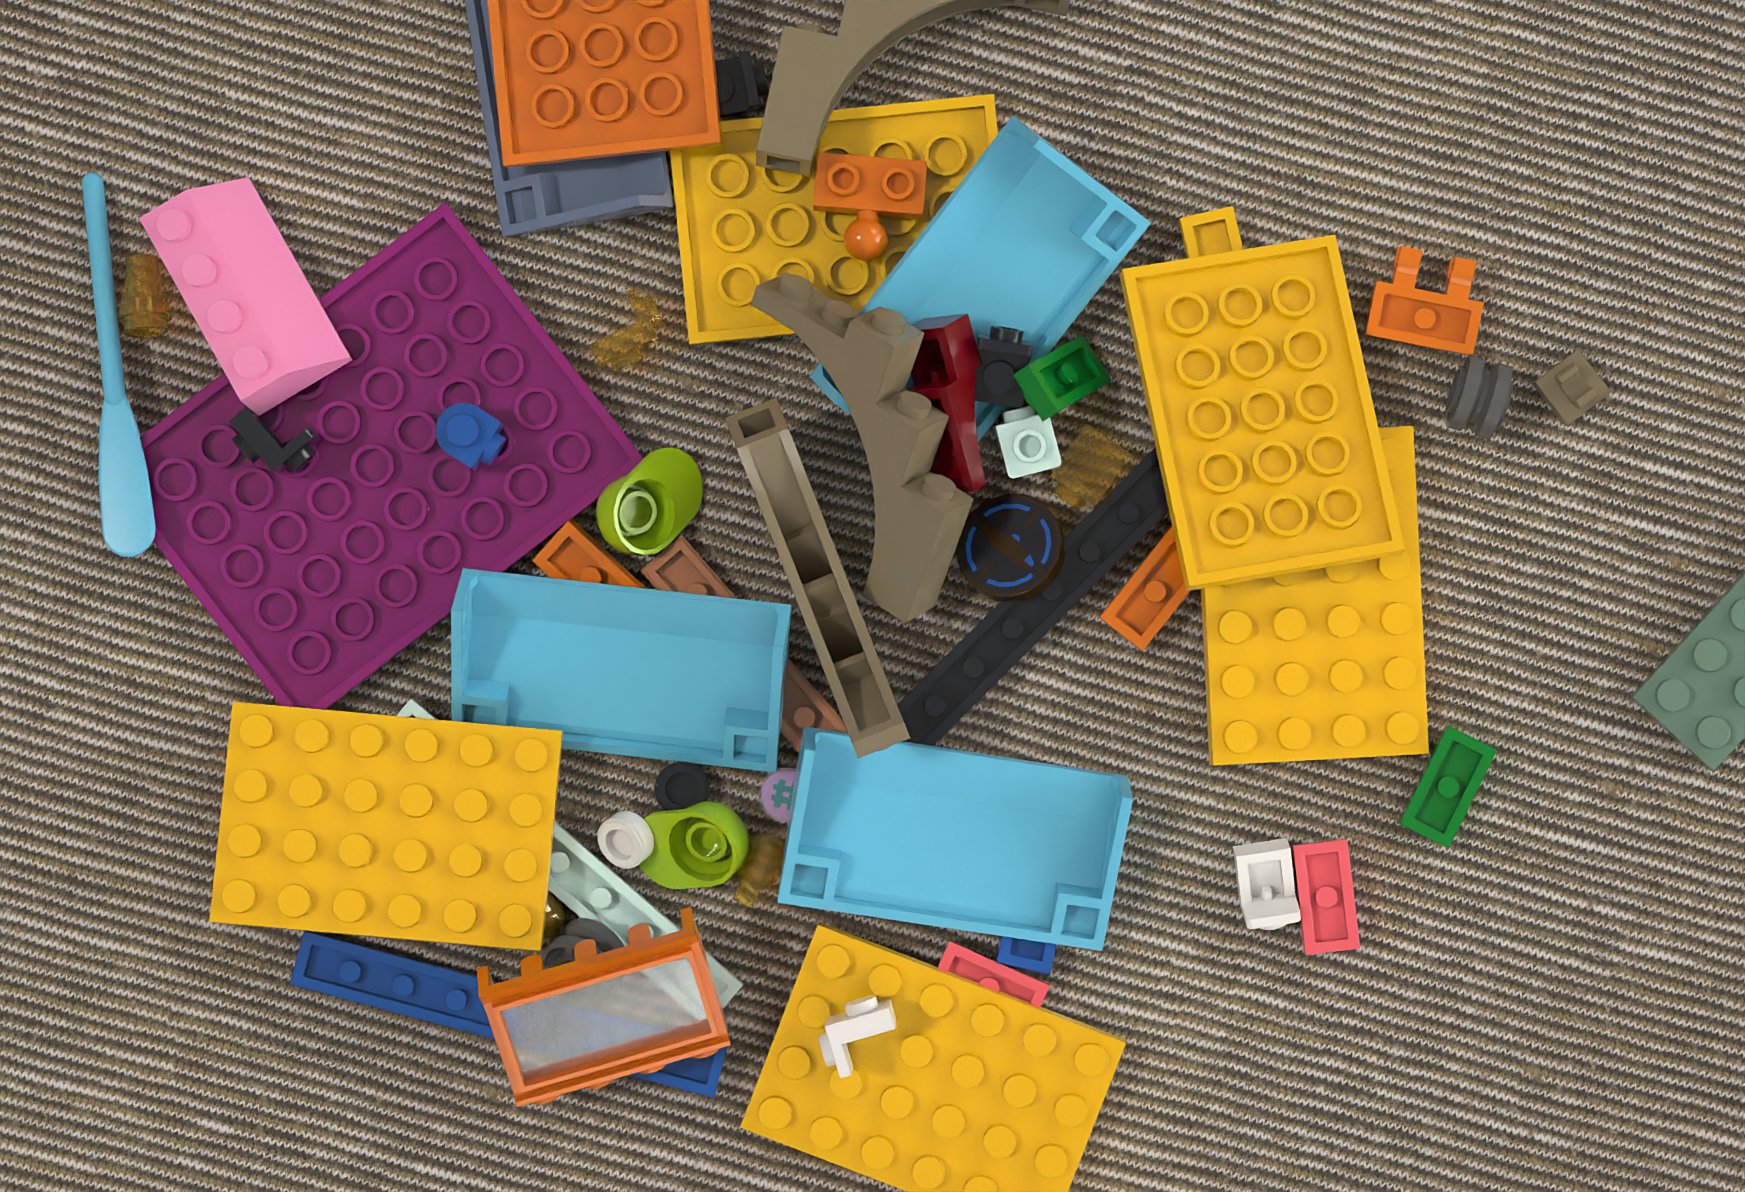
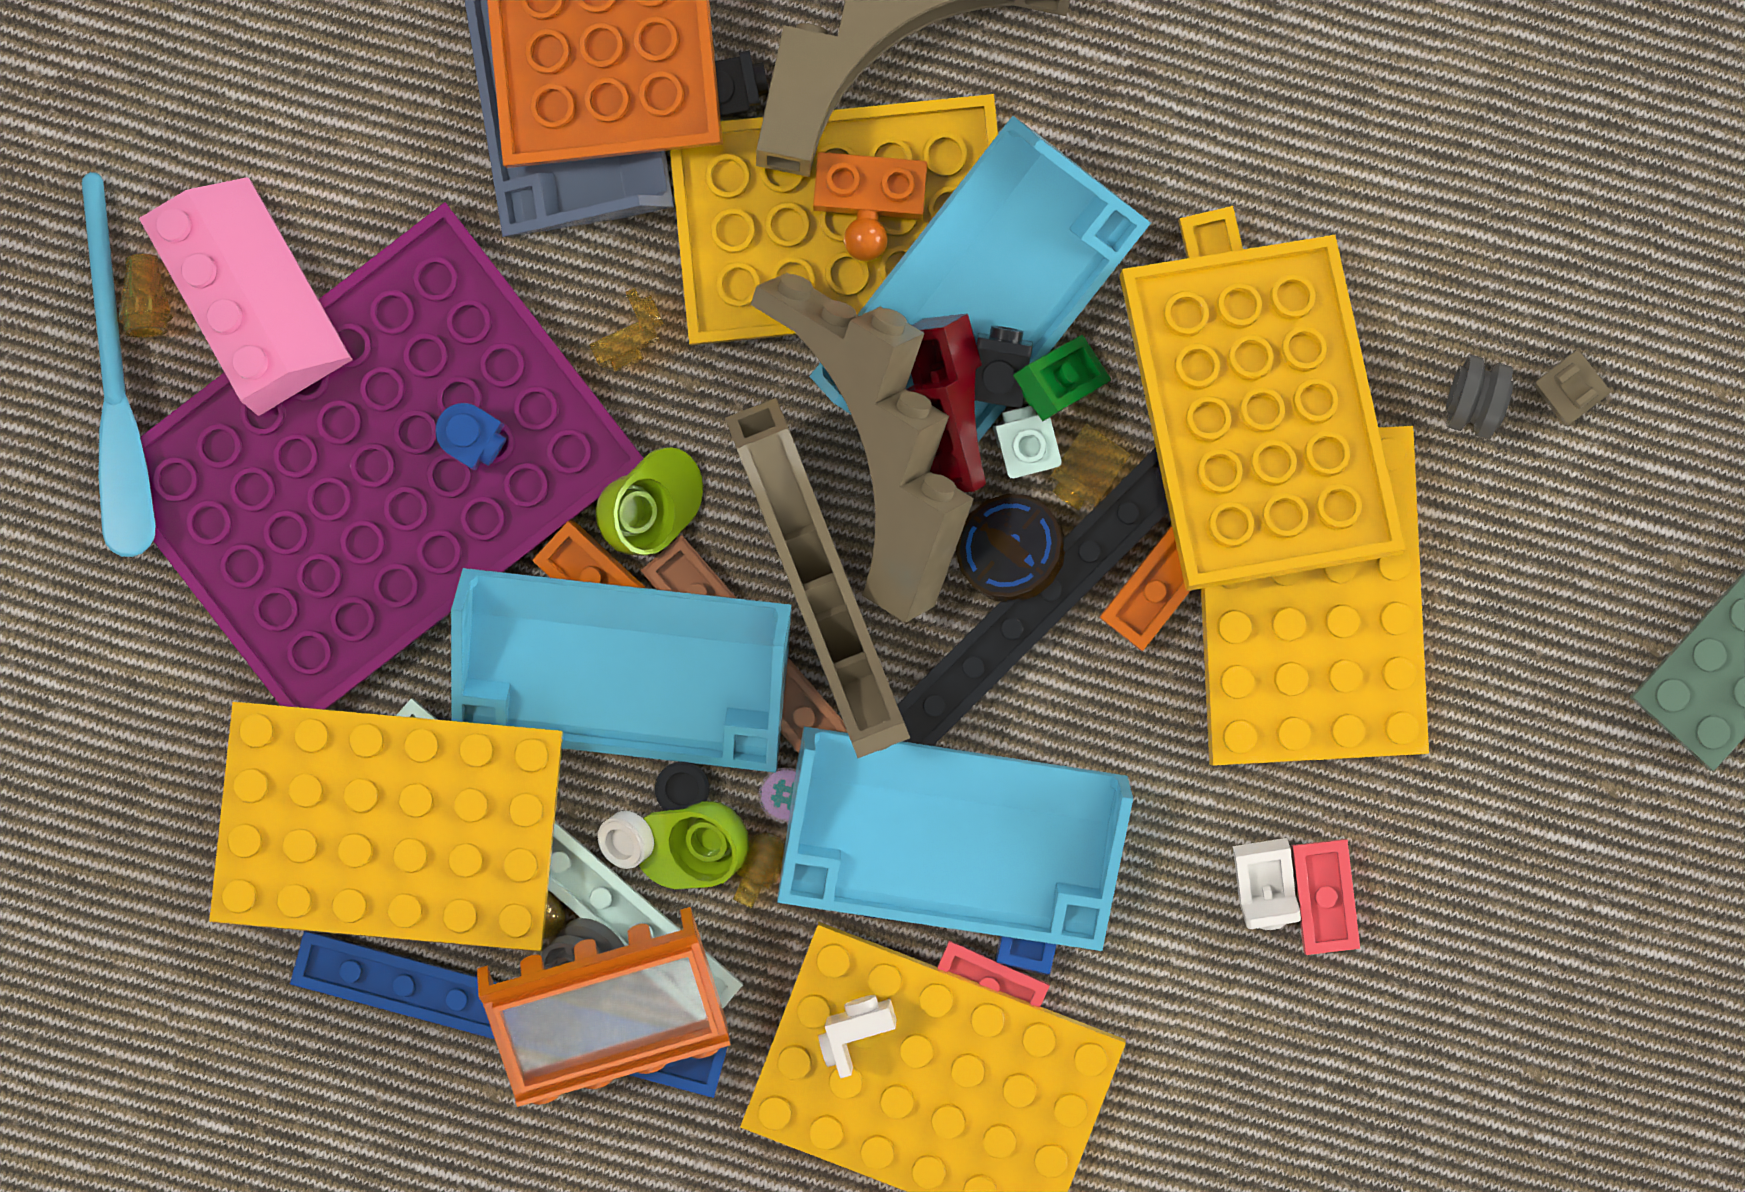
(259, 442): black bracket -> none
(1423, 316): orange plate -> none
(1447, 786): green plate -> none

